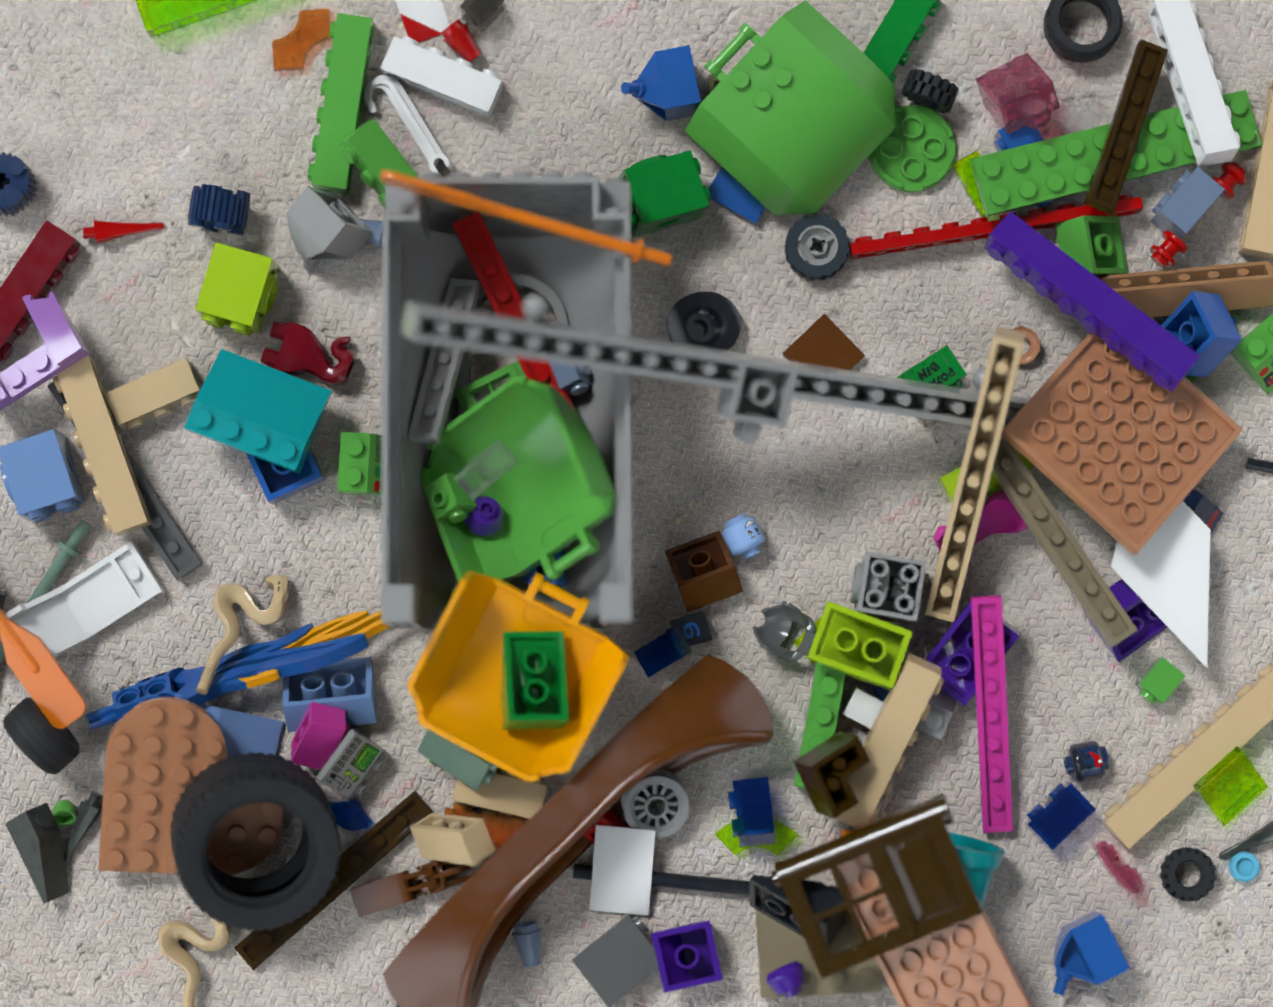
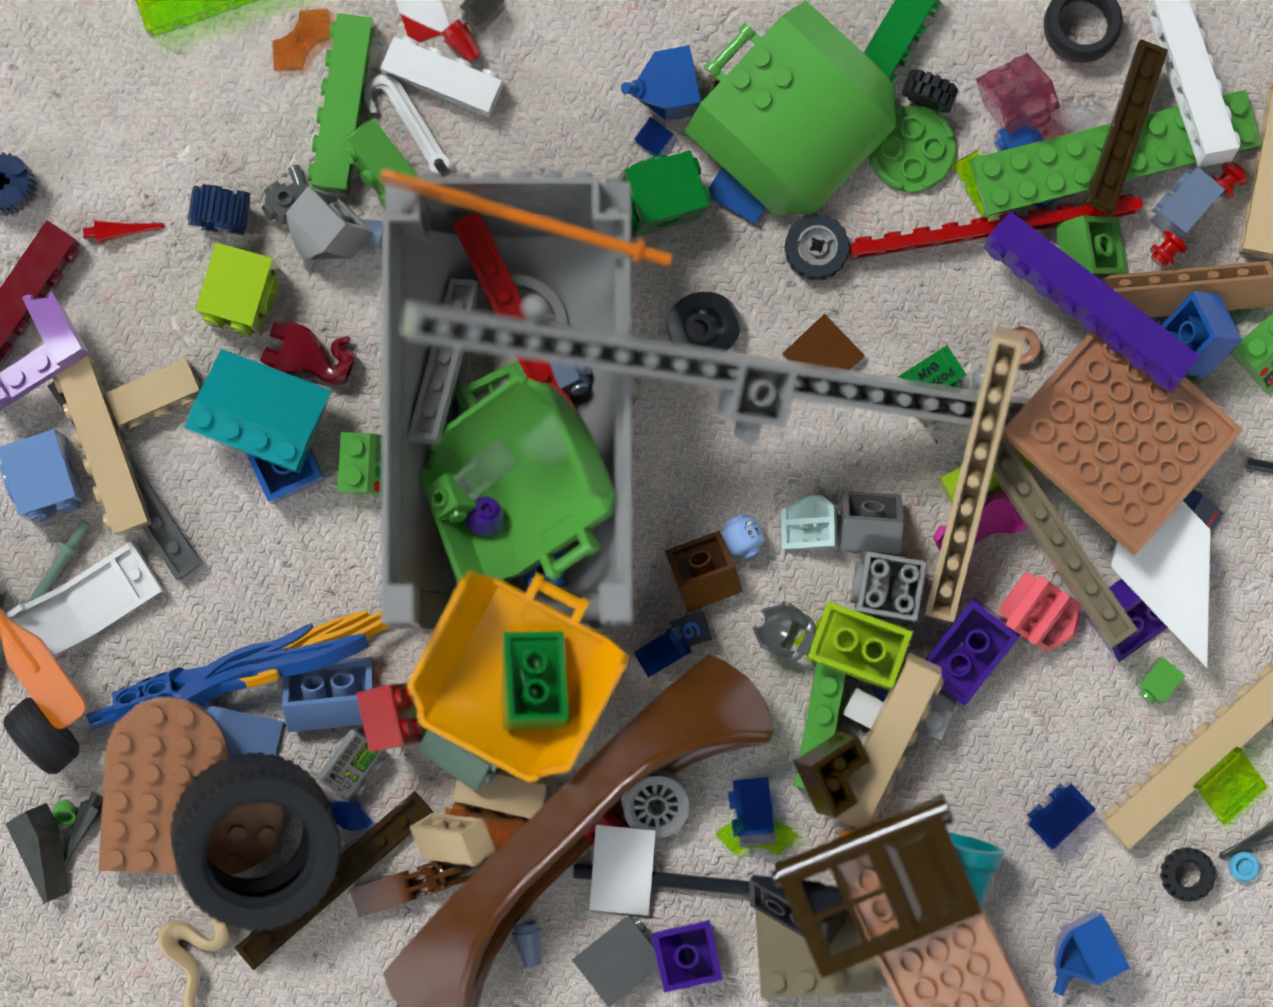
(222, 604): tan animal -> none
(281, 197): none -> dark grey piece
(318, 735): dark pink brick -> none
(390, 717): none -> red brick
(653, 137): none -> clear blue tile
(787, 979): dark purple cone -> none
(809, 524): none -> light aqua slope
(871, 522): none -> dark grey brick
(991, 713): dark pink plate -> none
(1041, 612): none -> coral piece
(1086, 761): head -> none
(1122, 874): clear pink slope -> none

